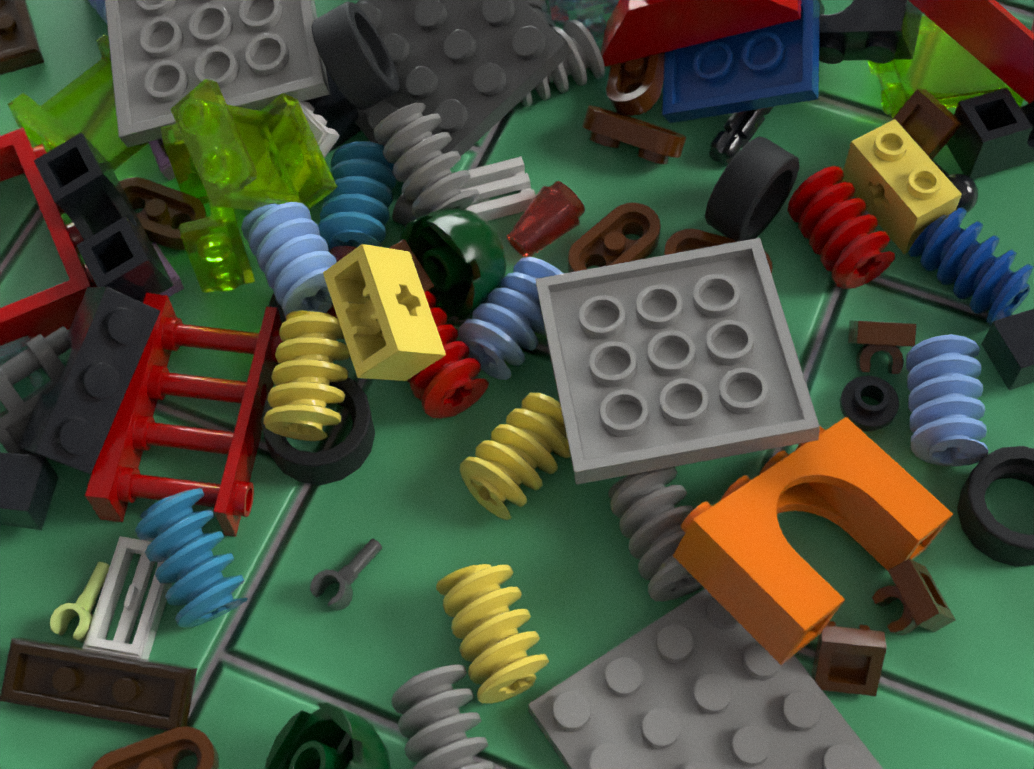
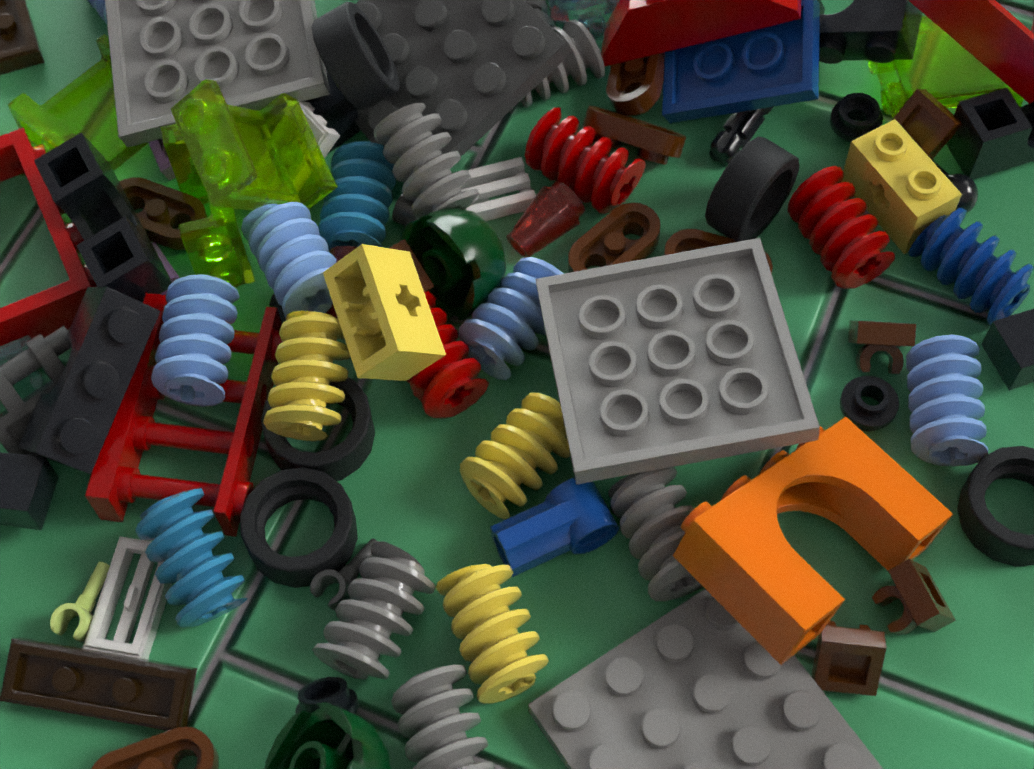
(195, 340): none -> light blue piece
(280, 490): none -> black tyre
(329, 690): none -> black plate
(374, 613): none -> light grey piece
(568, 520): none -> blue piece
(579, 165): none -> red piece
(855, 116): none -> black plate

